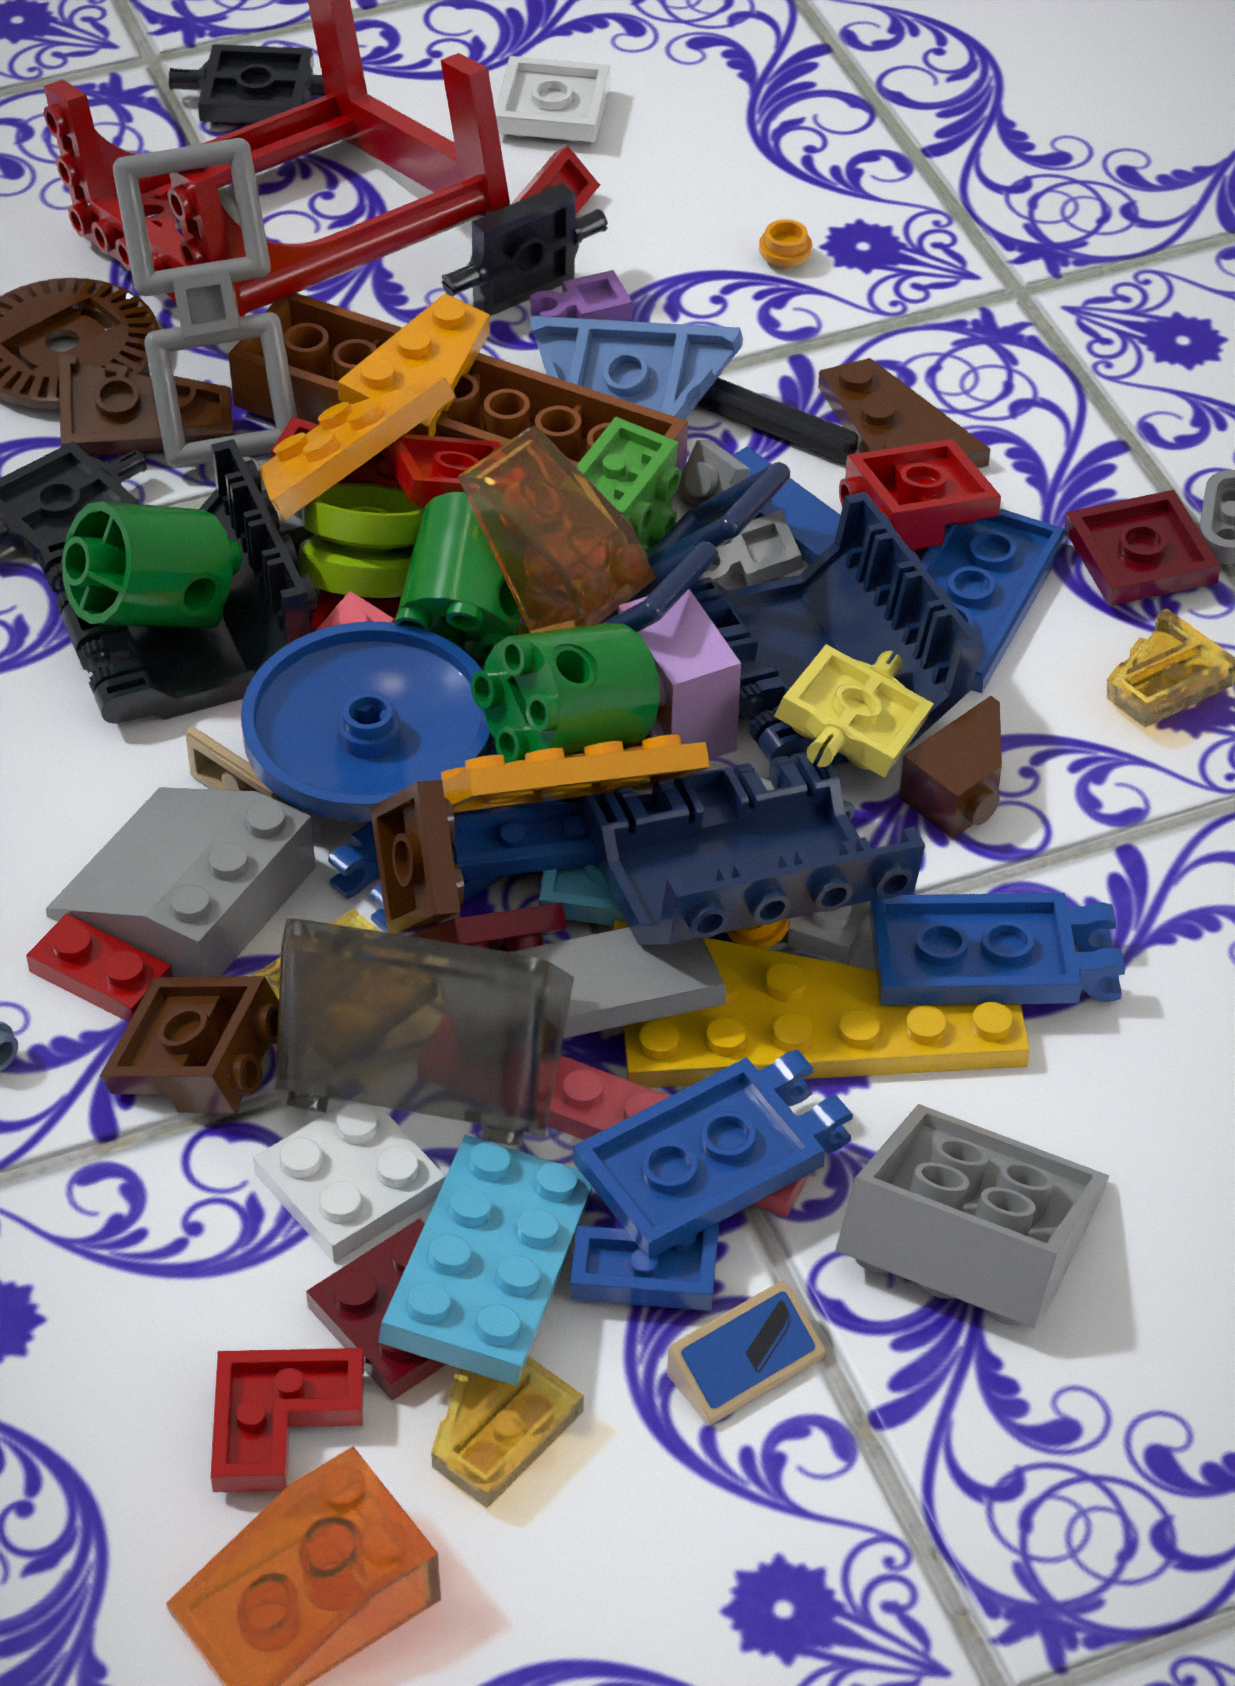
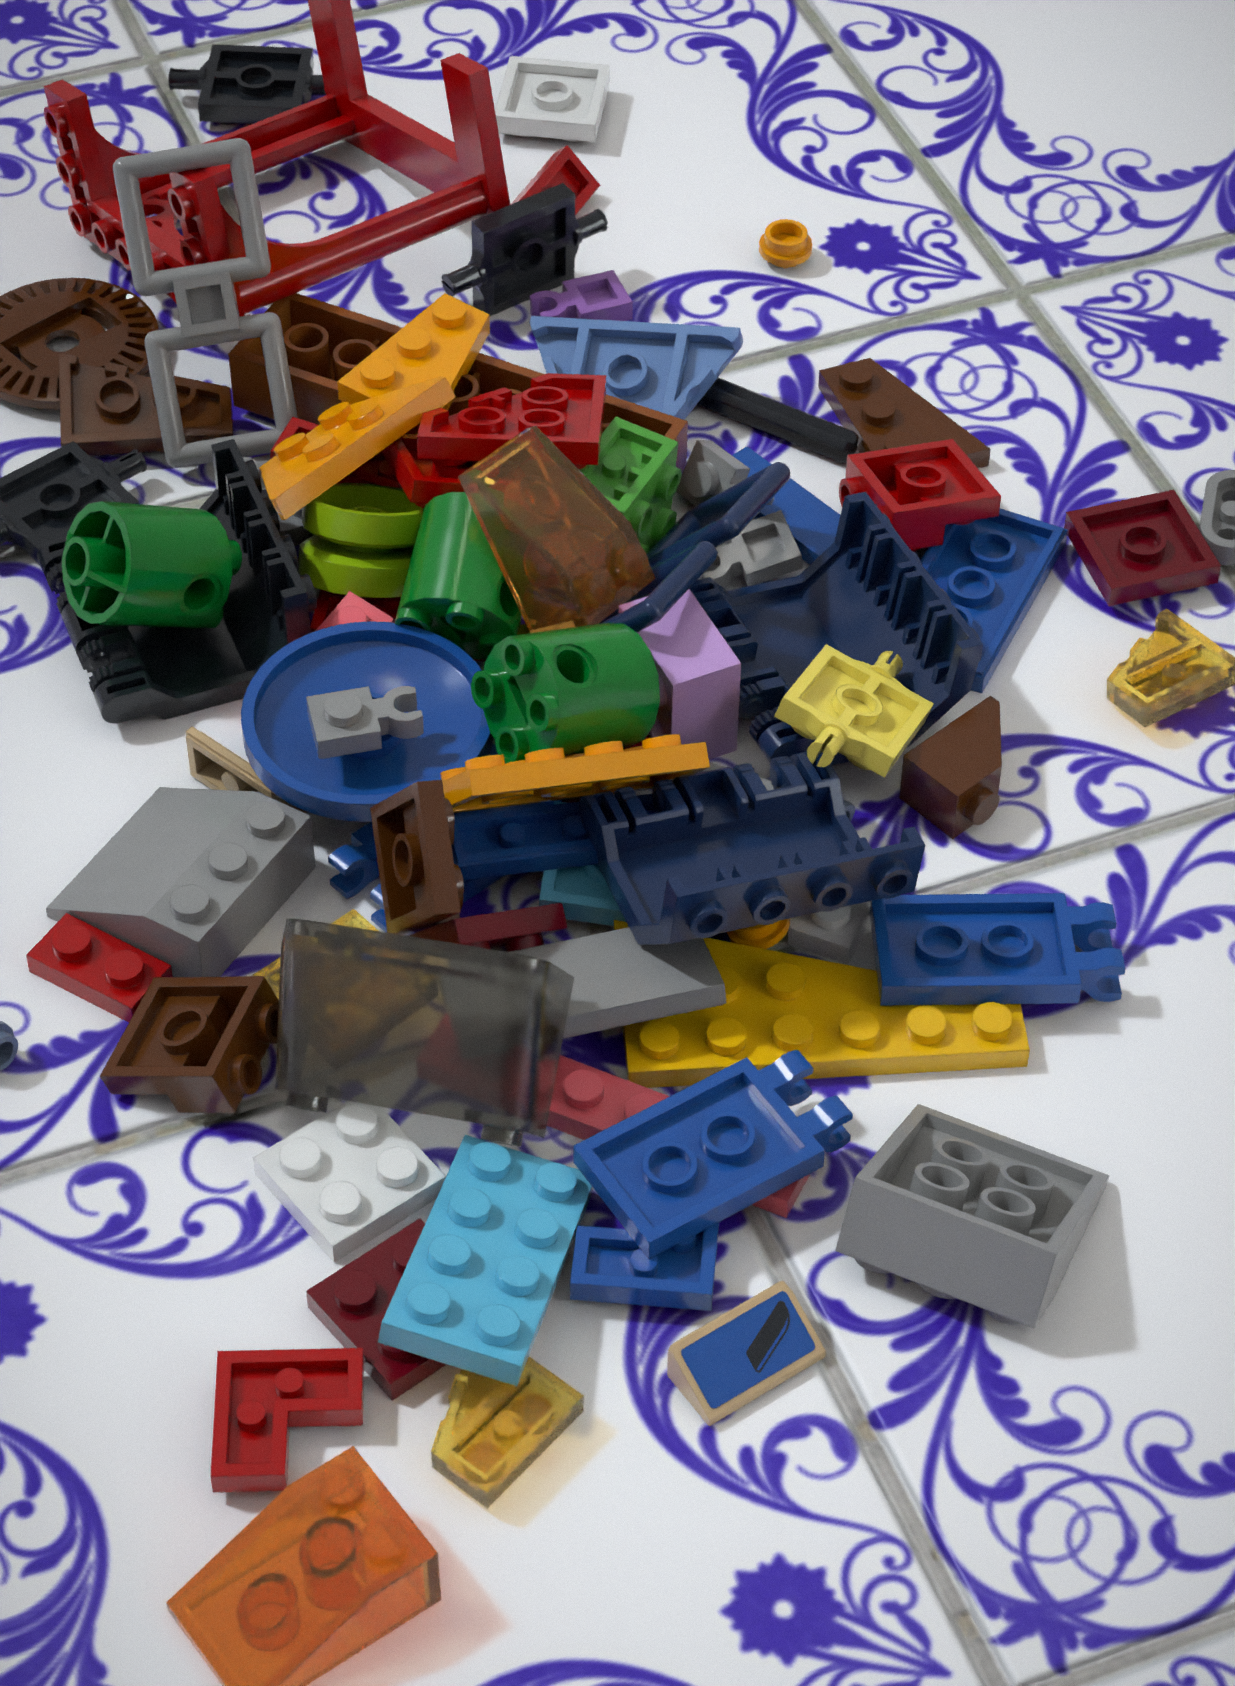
(354, 722): none -> light grey plate
(560, 405): none -> red plate

